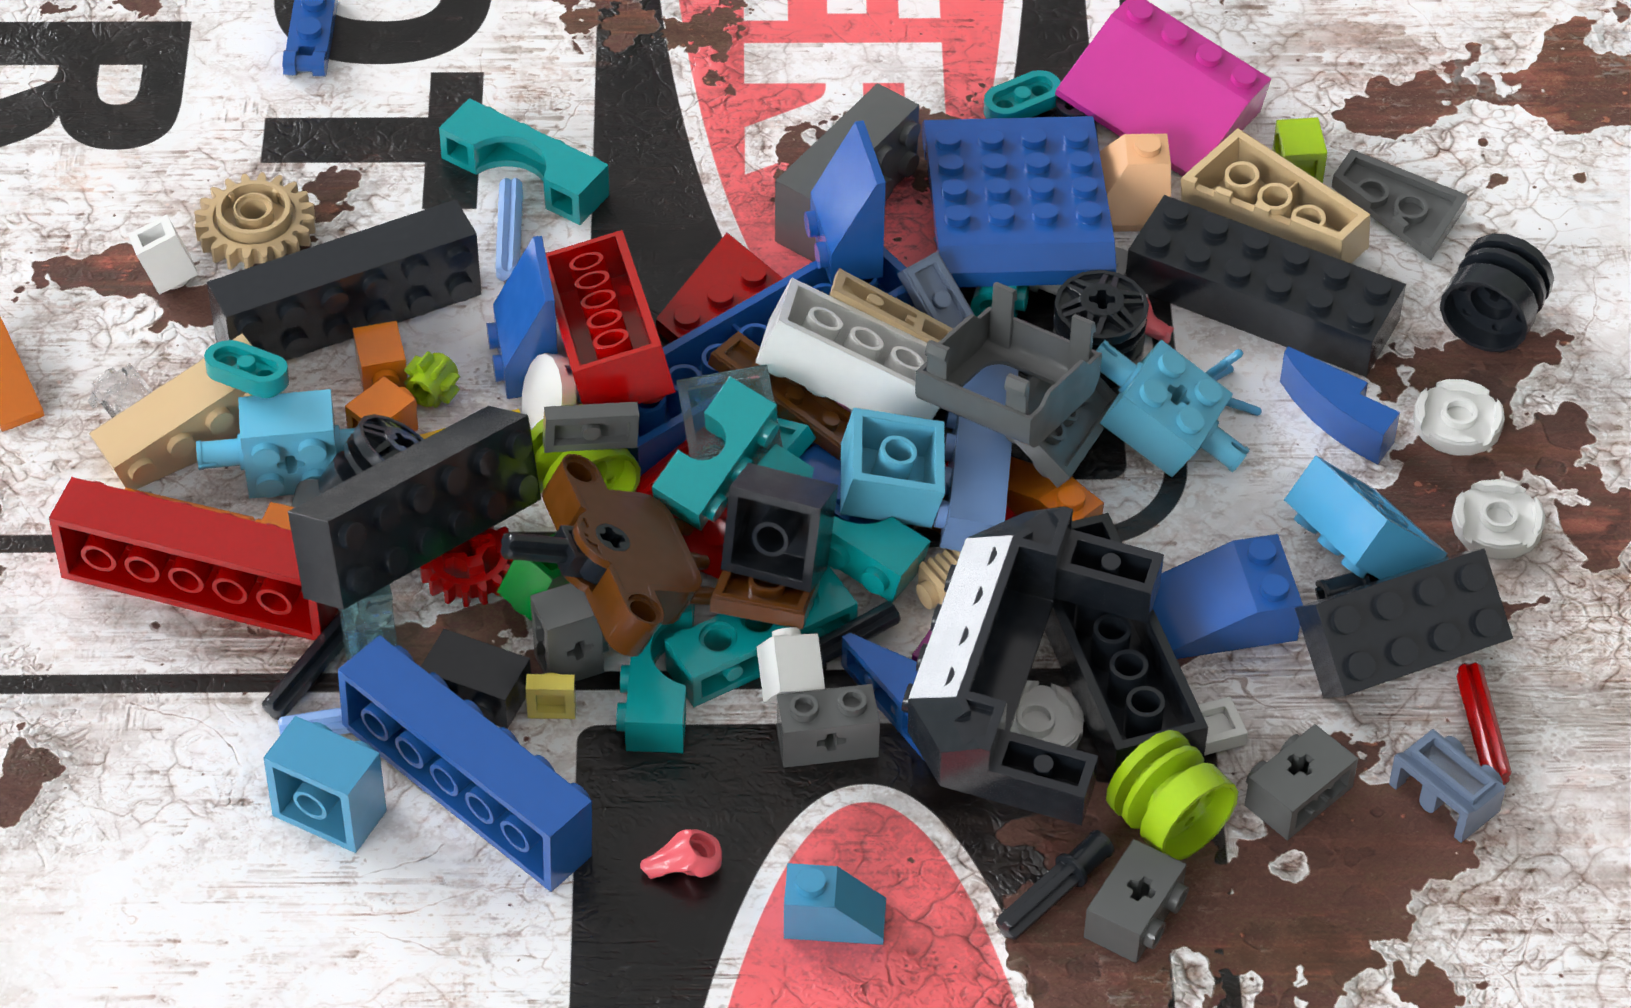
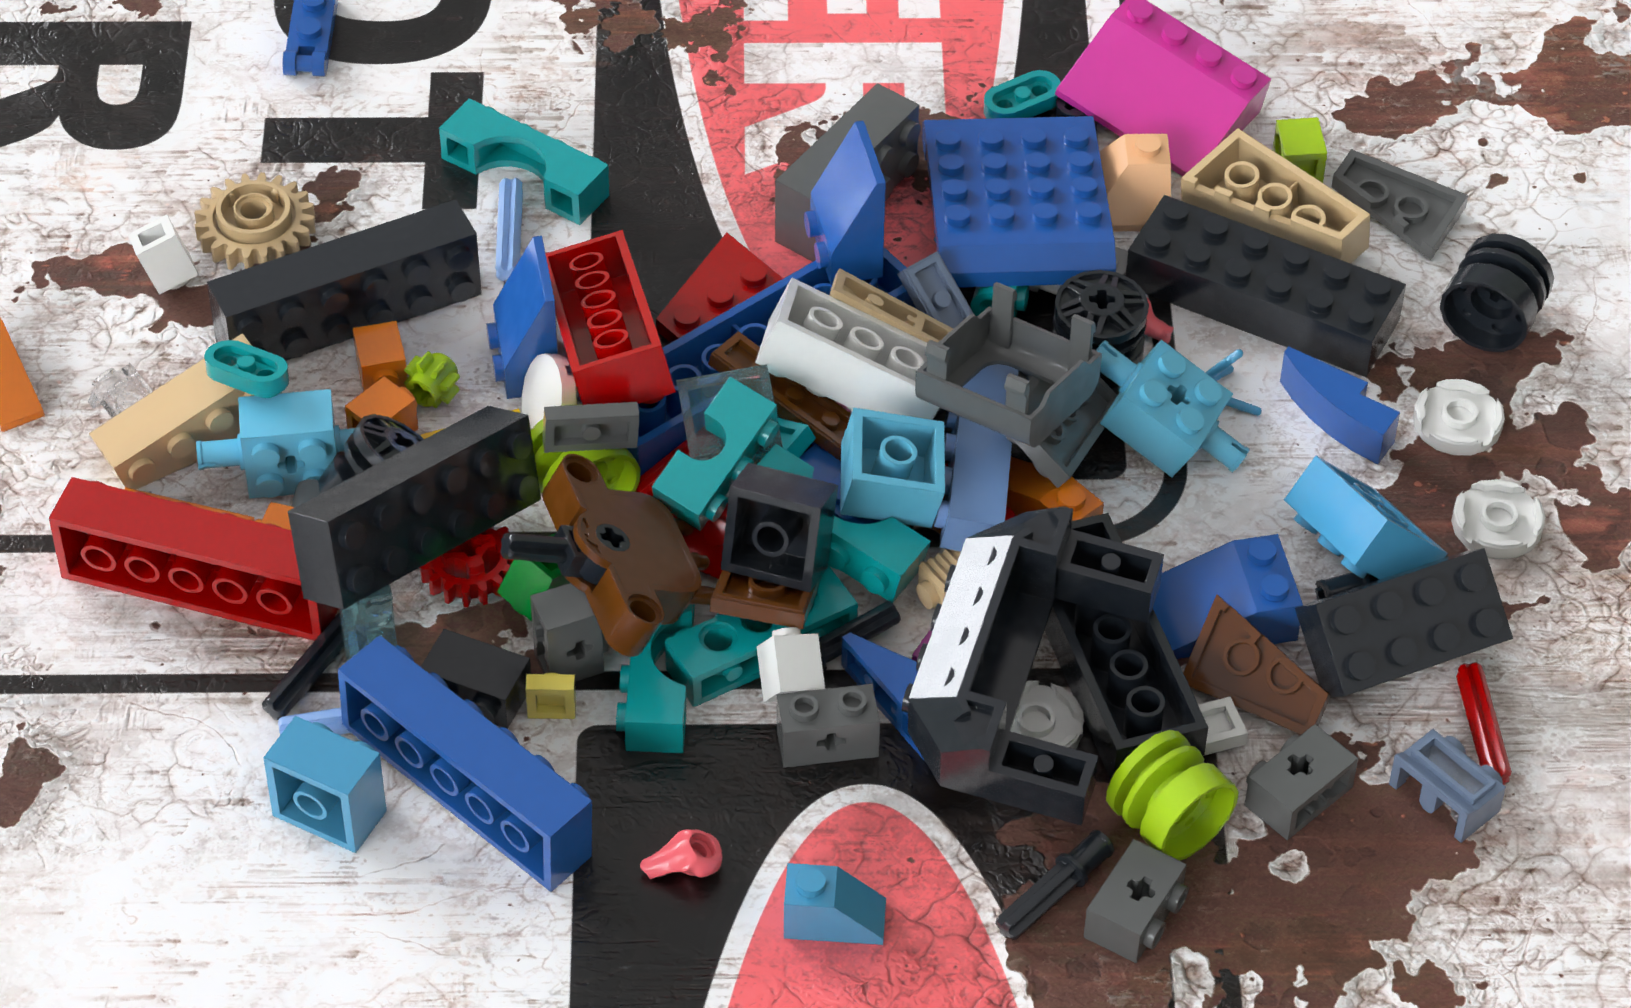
(1245, 665): none -> reddish brown wing

